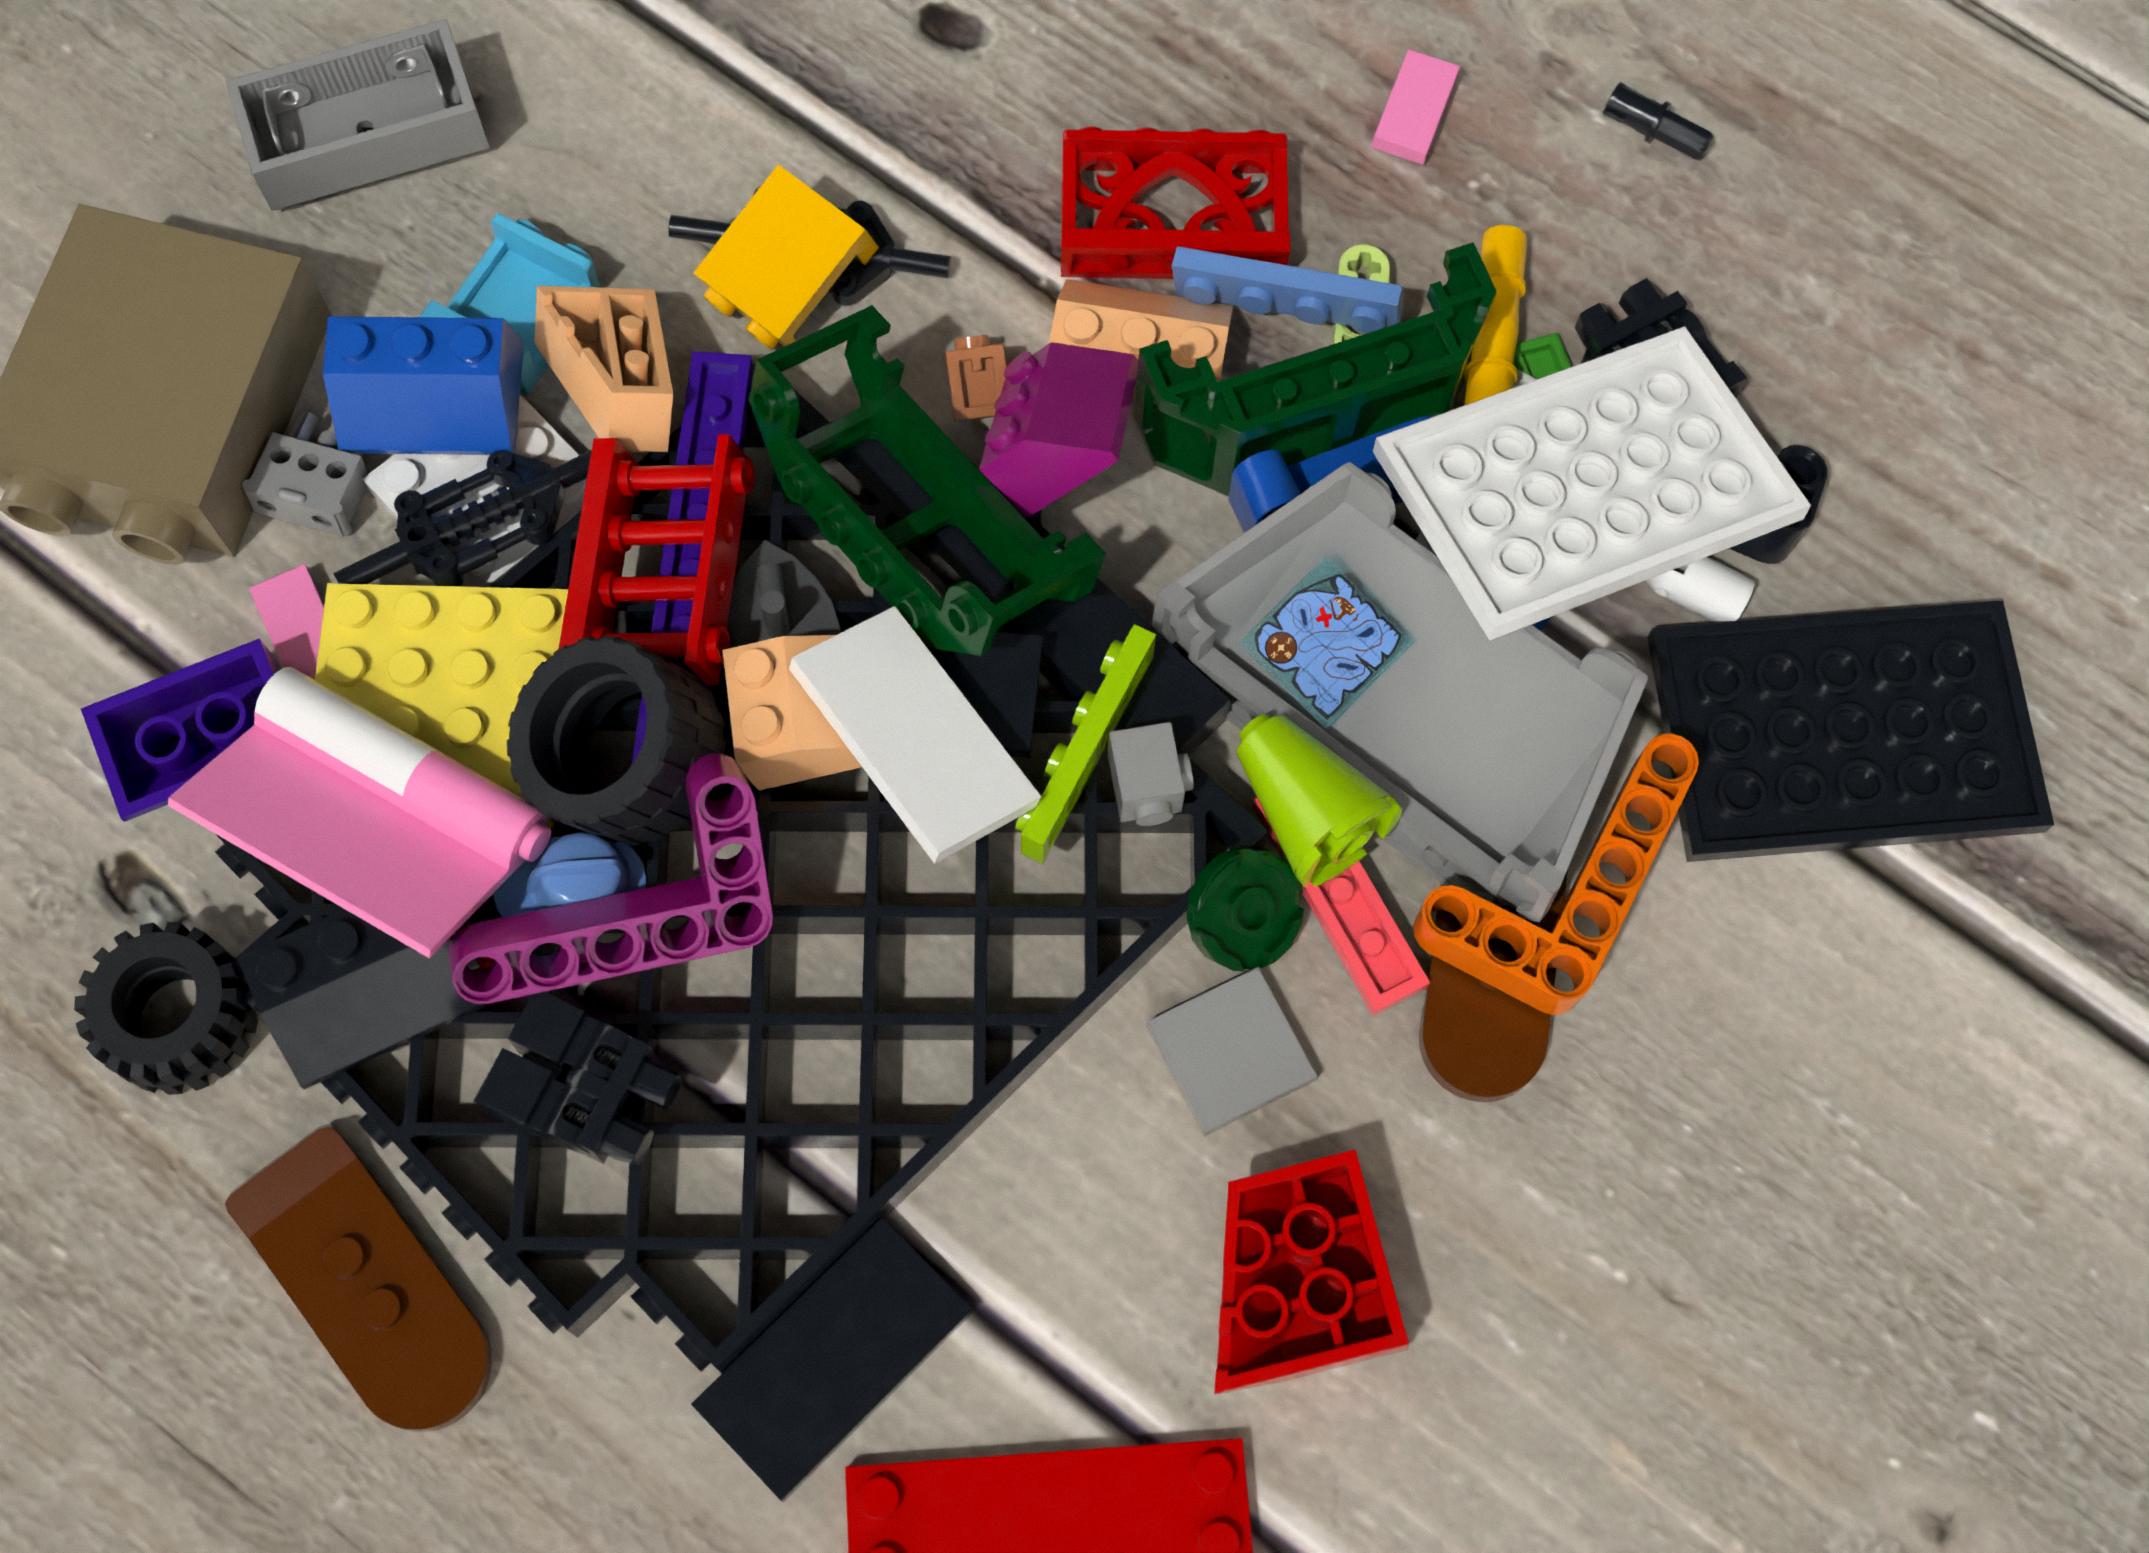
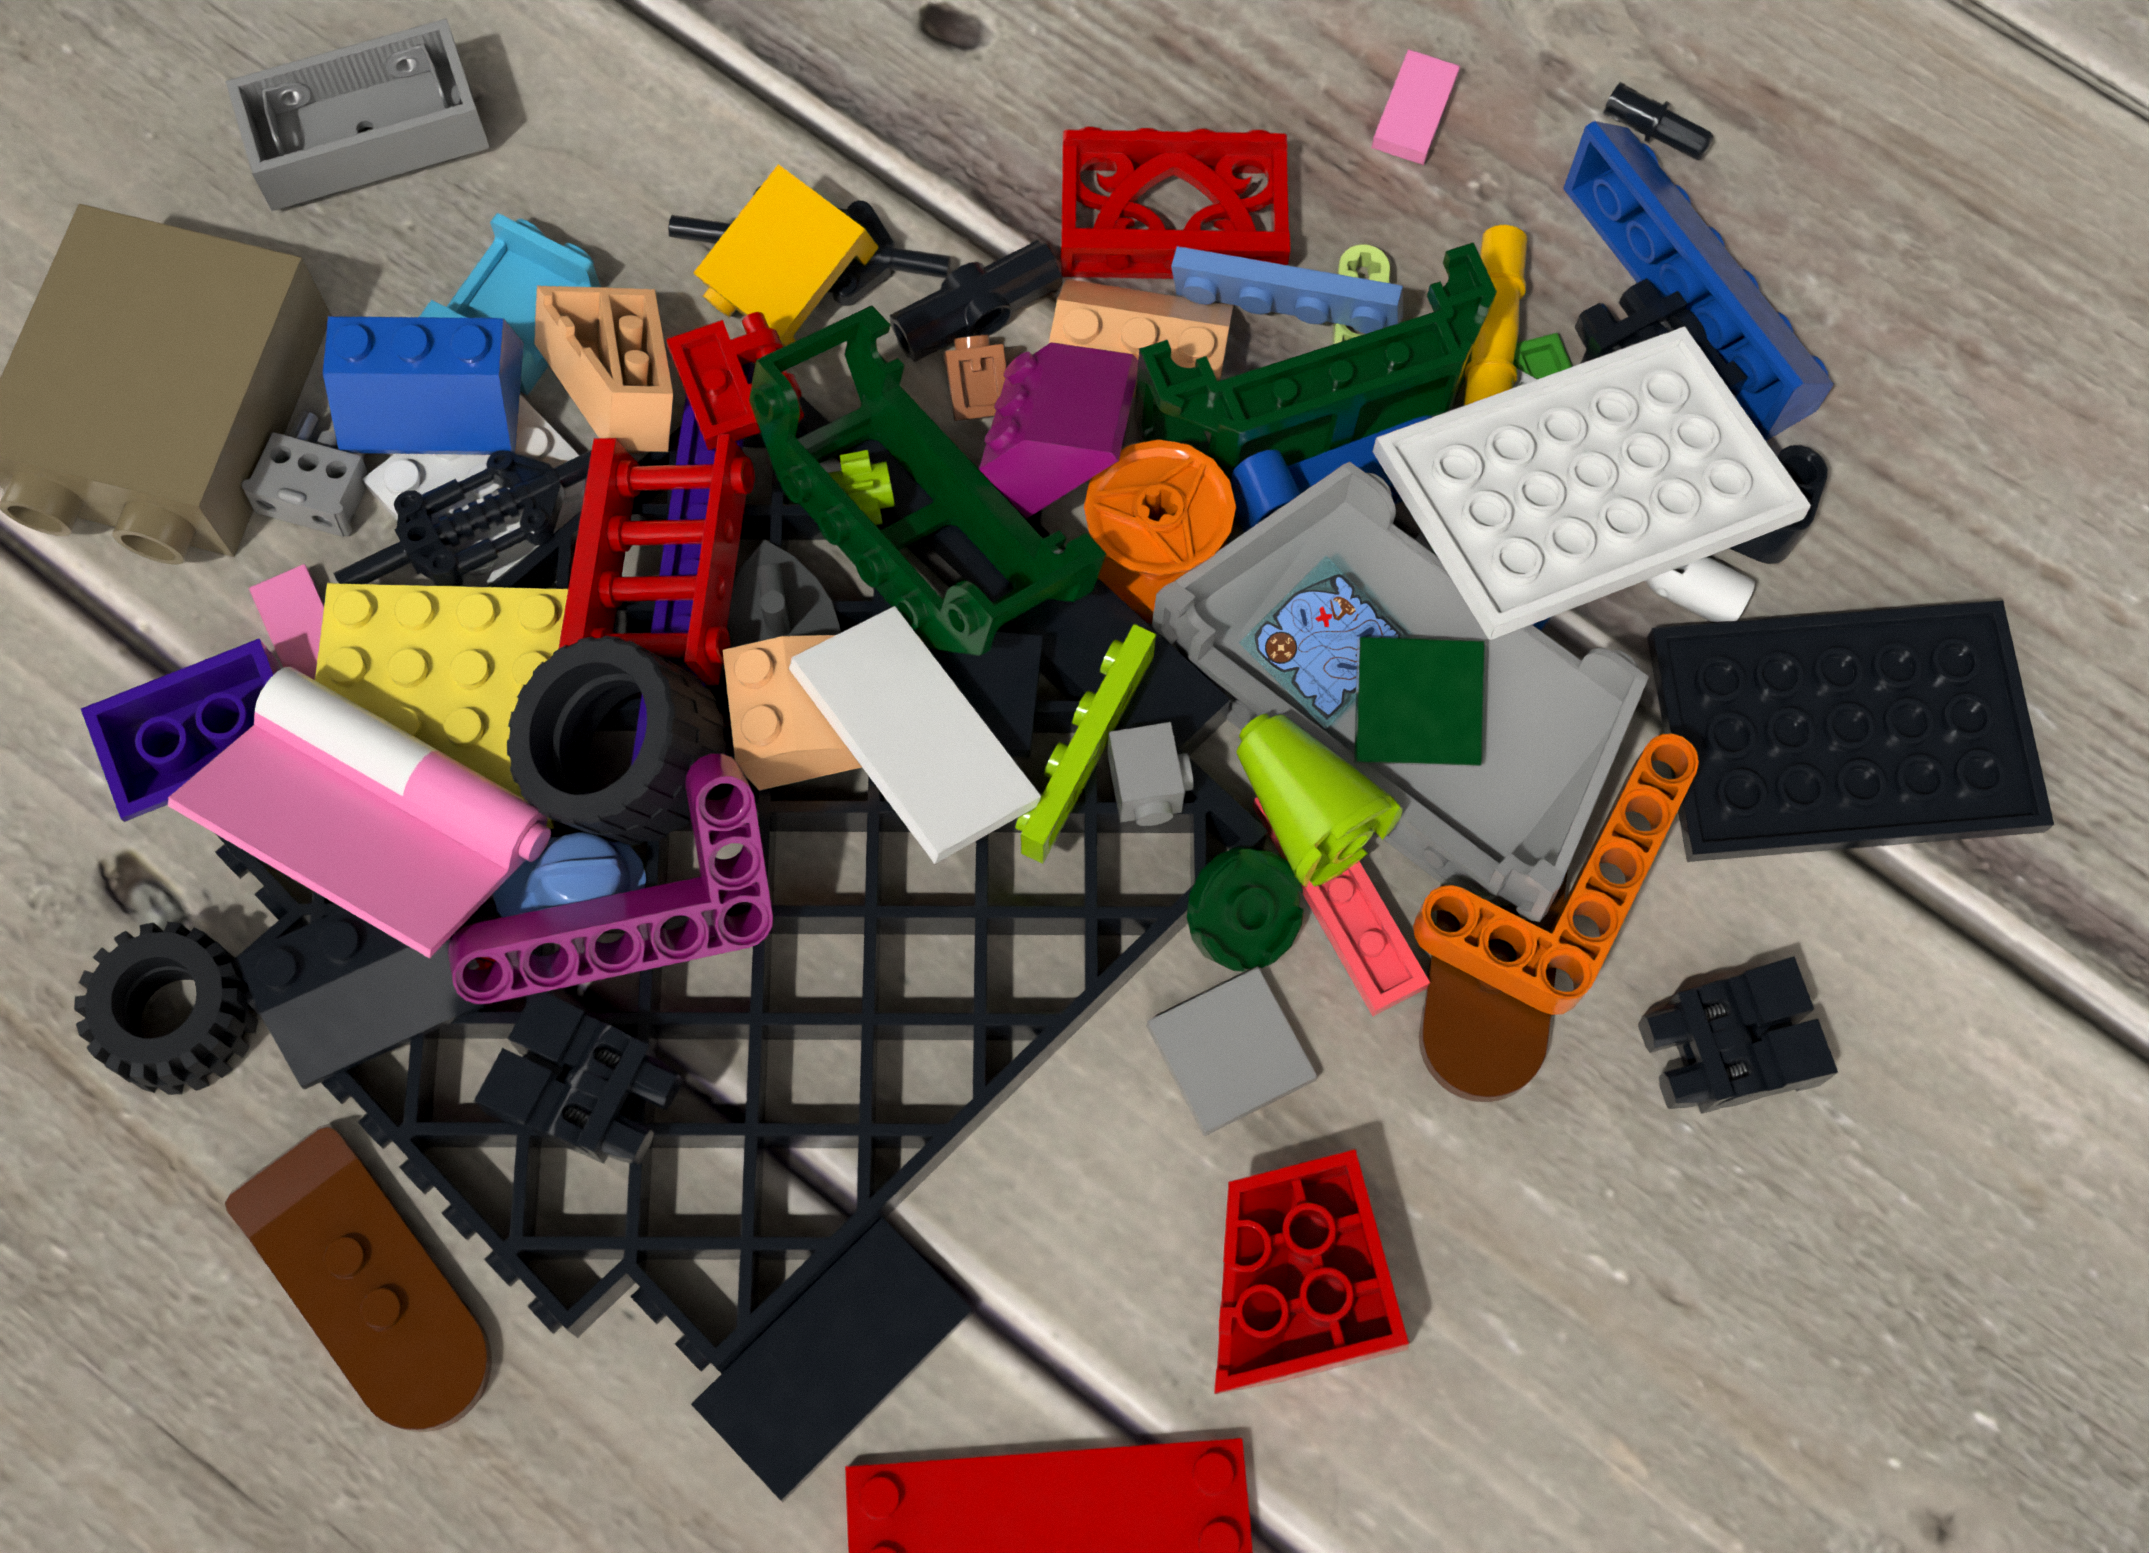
(714, 377): none -> red plate
(865, 483): none -> lime gear
(976, 300): none -> black piece
(1157, 518): none -> orange piece
(1419, 702): none -> dark green tile
(1665, 240): none -> blue slope
(1749, 1040): none -> black hips

